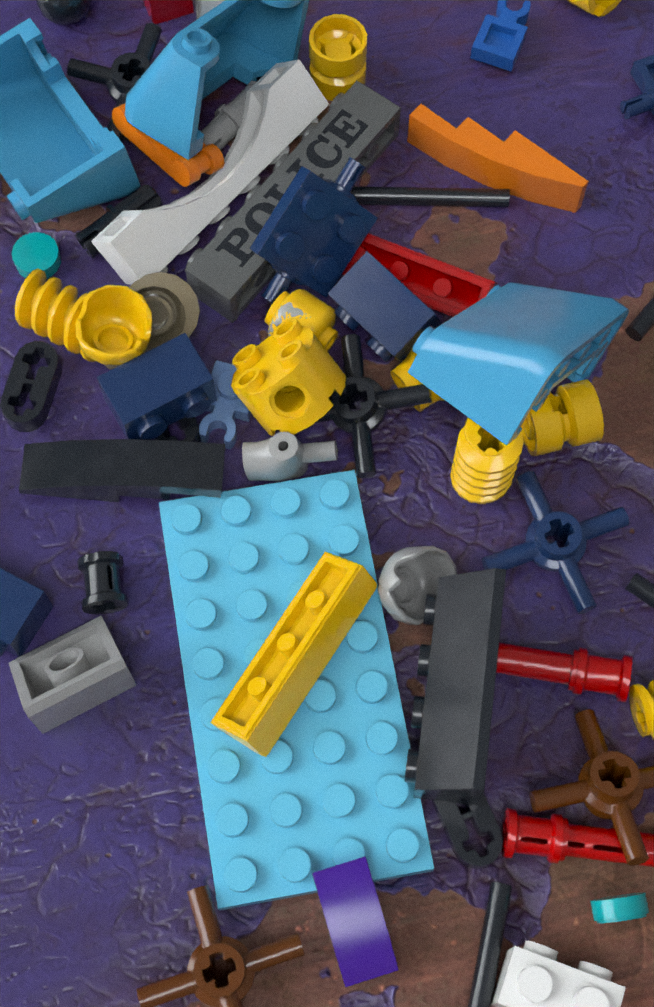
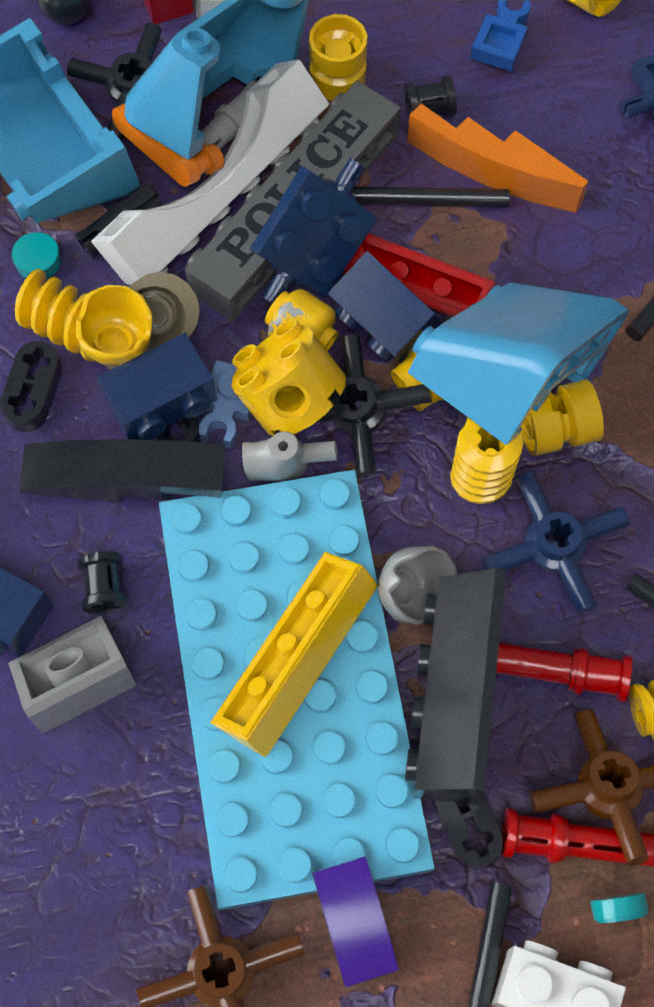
(442, 90): none -> black bush

